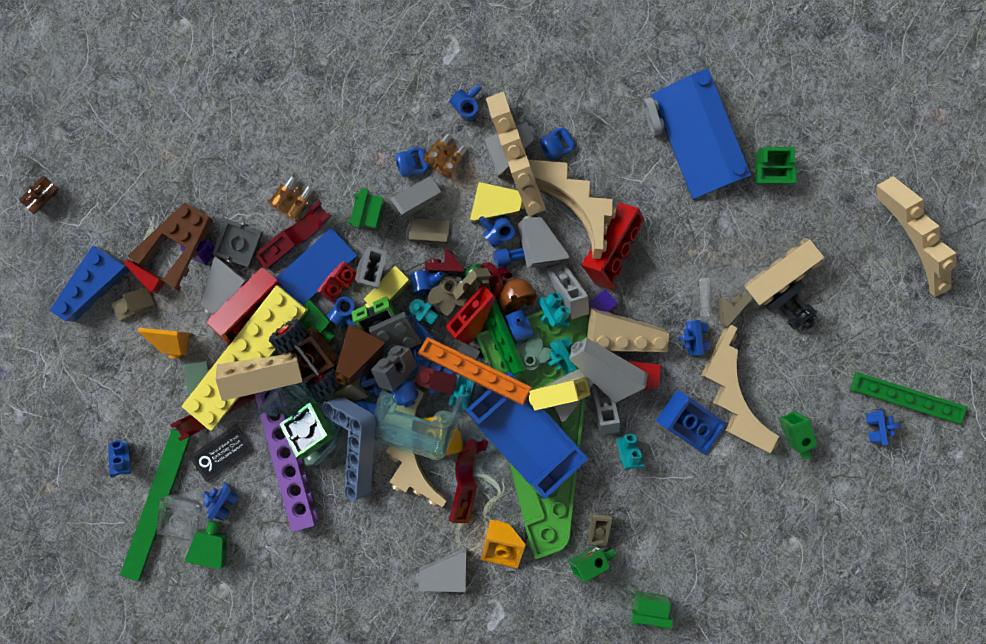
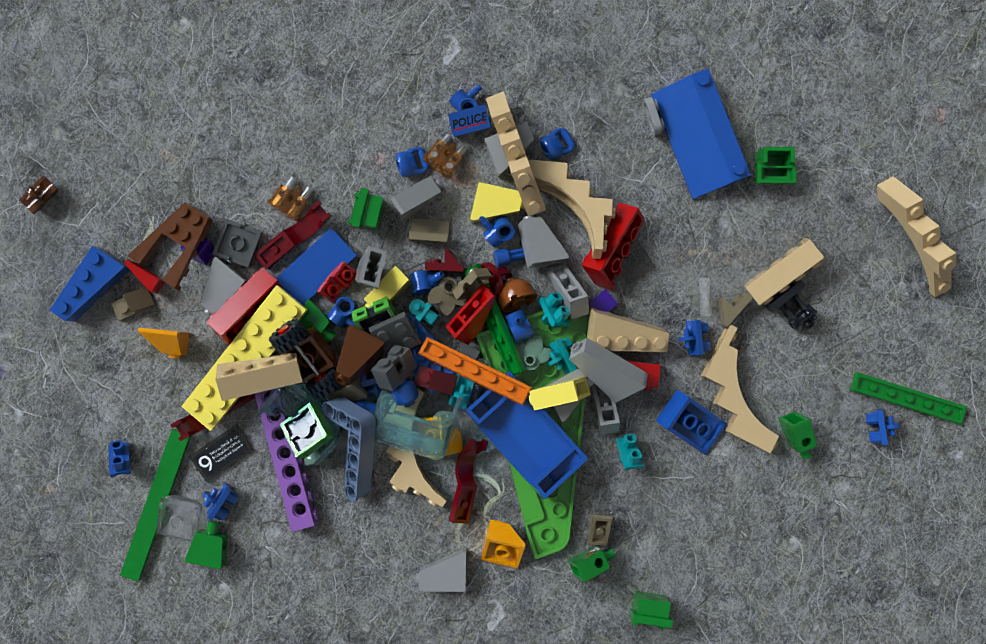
(194, 374): sand green slope -> none
(469, 120): none -> blue panel

